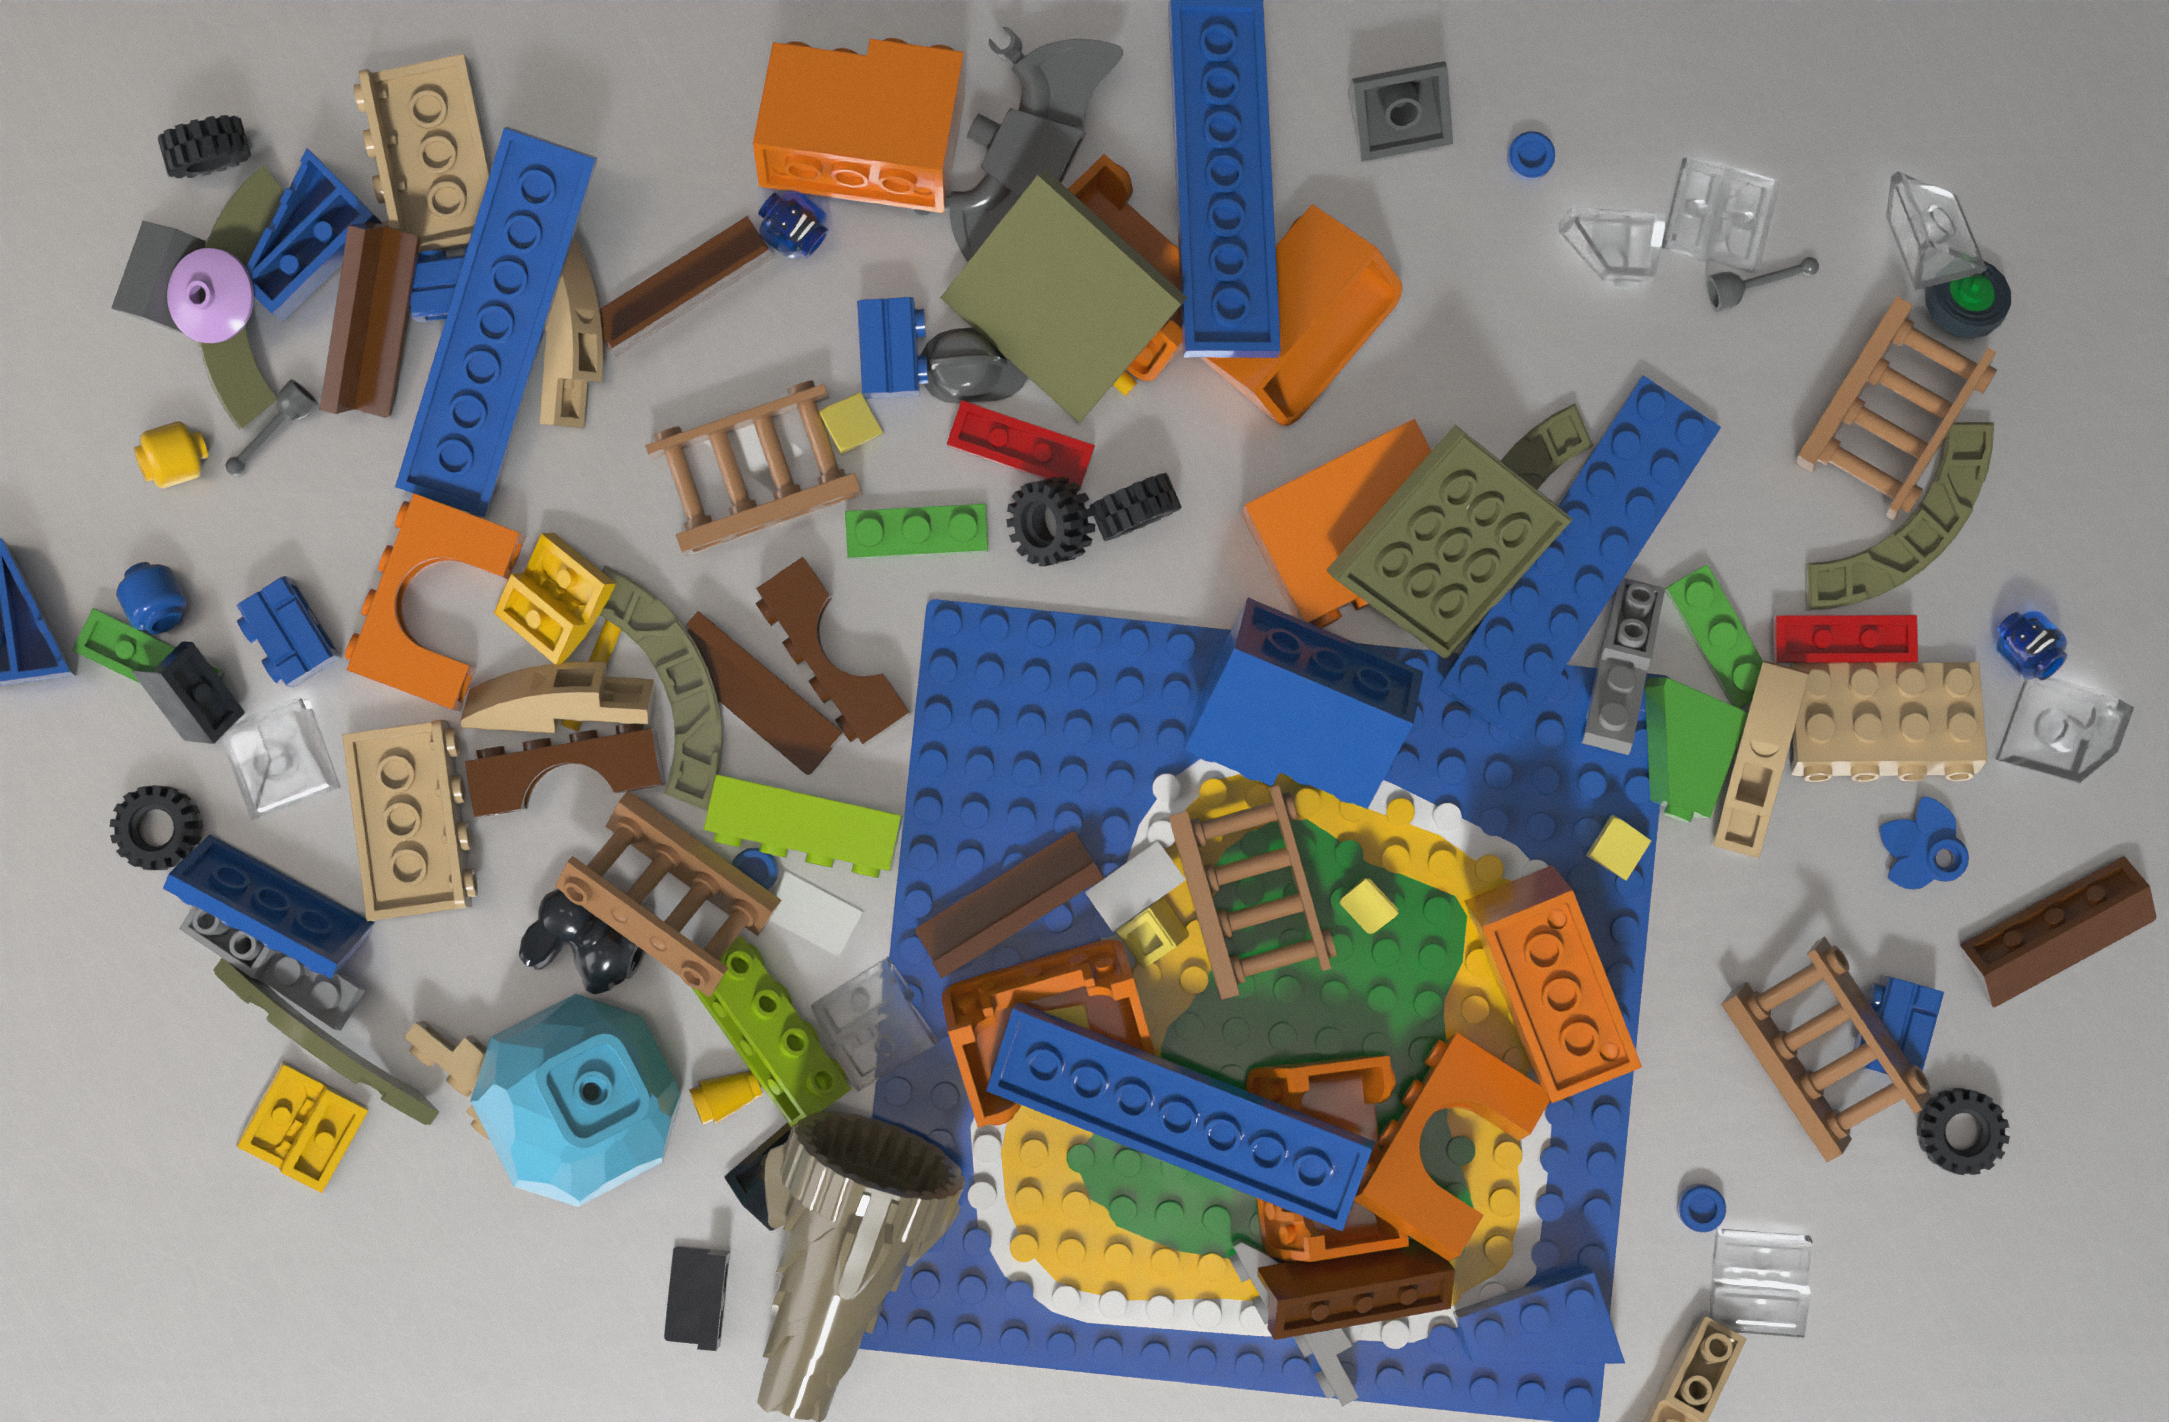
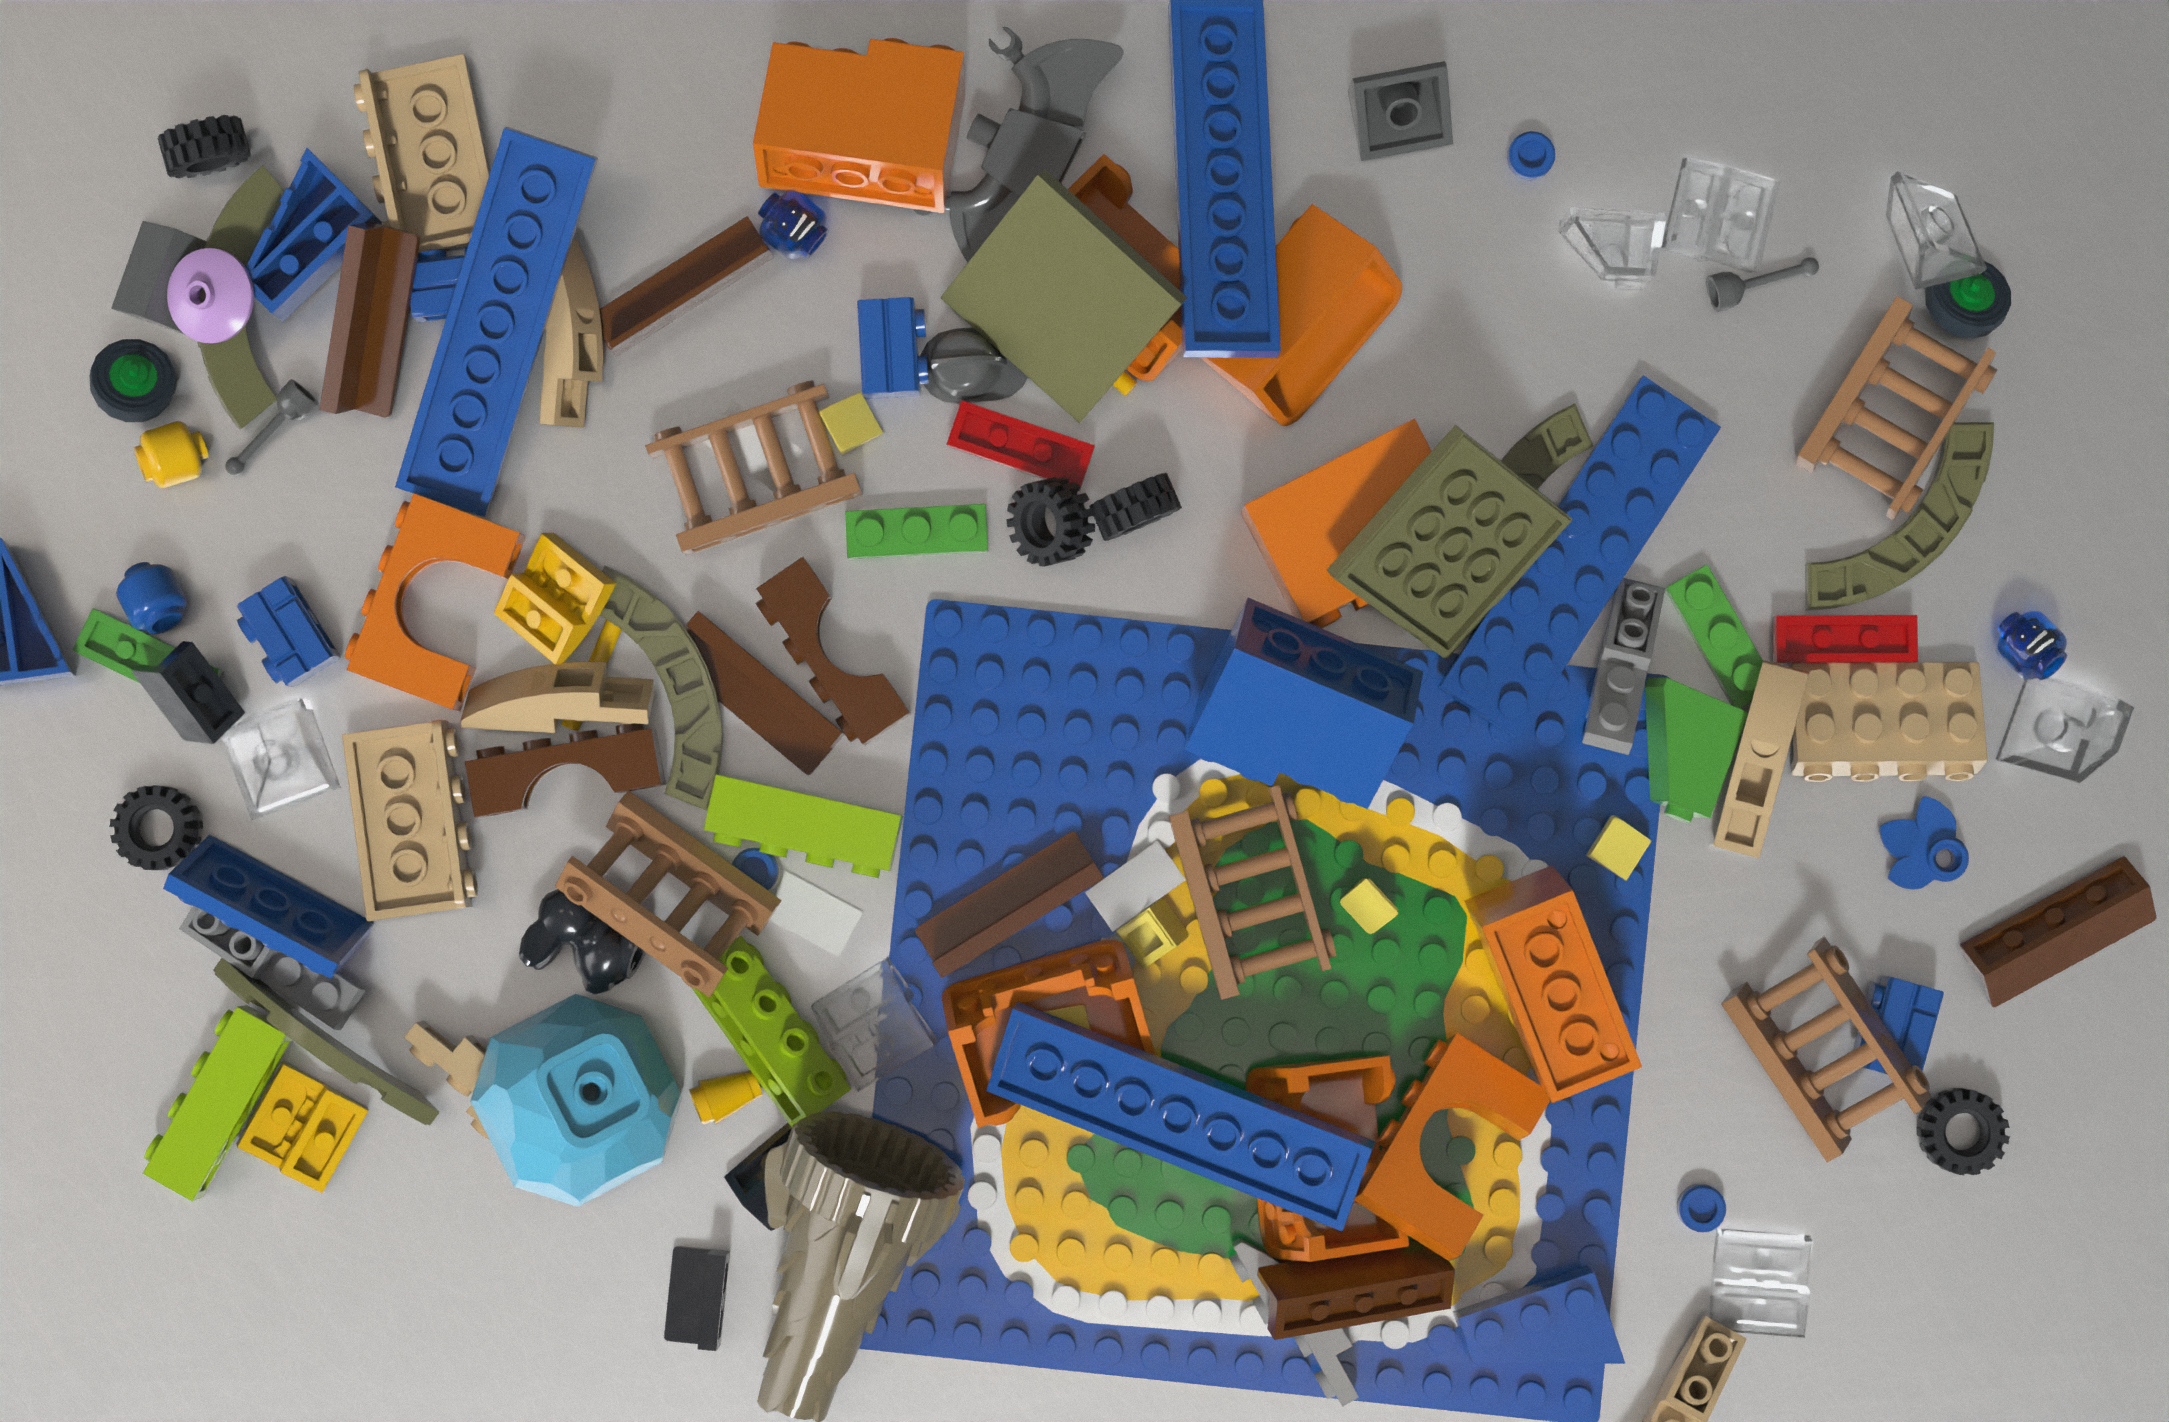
(132, 380): none -> black wheel
(217, 1103): none -> lime brick

